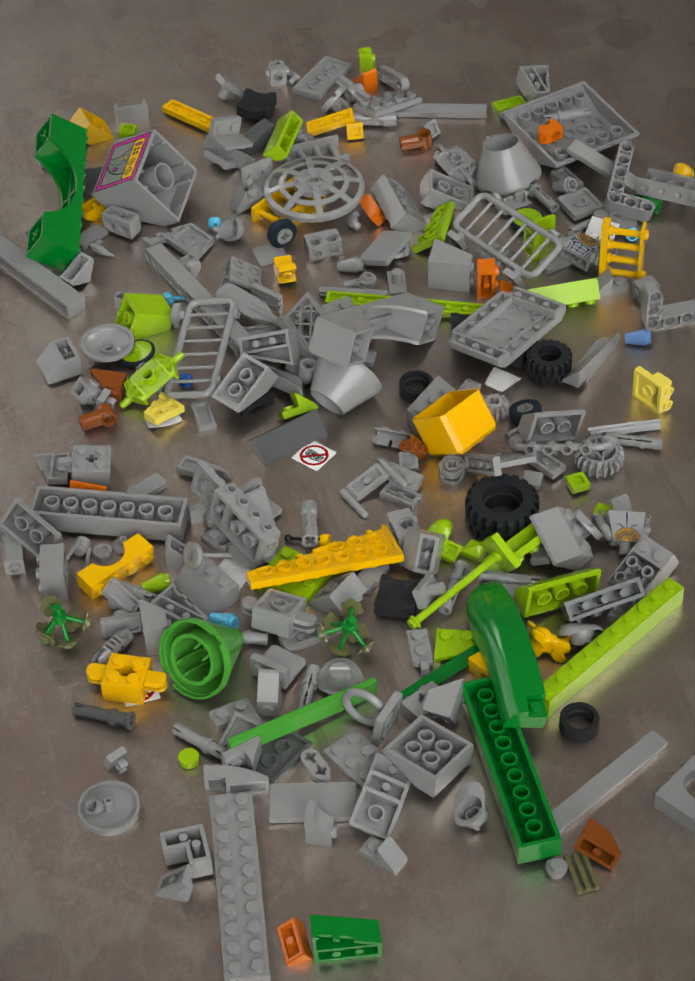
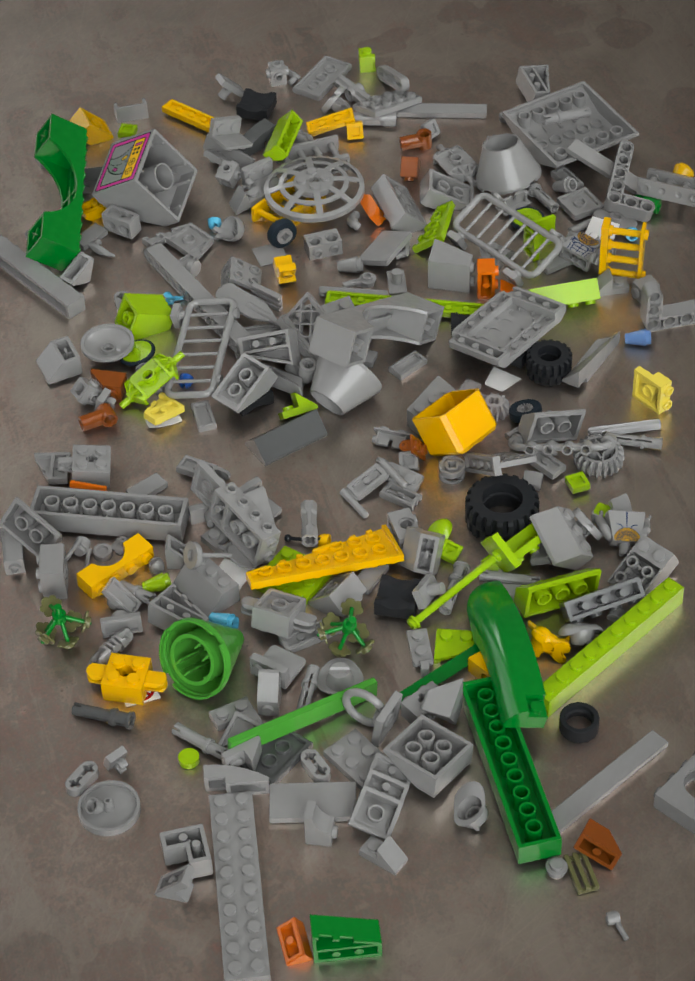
(84, 780): none -> light grey beam
(153, 625): light grey slope -> none
(156, 565): none -> light grey hinge
(228, 173): none -> light grey brick
(255, 638): light grey pin -> none
(314, 455): sticker -> none
(368, 80): orange slope -> none
(407, 365): none -> light grey tile
(410, 168): none -> dark orange slope
(410, 378): black tyre -> none
(474, 551): lime tile -> none
(508, 103): lime tile -> none
(550, 133): orange leg -> none
(613, 918): none -> light grey hand

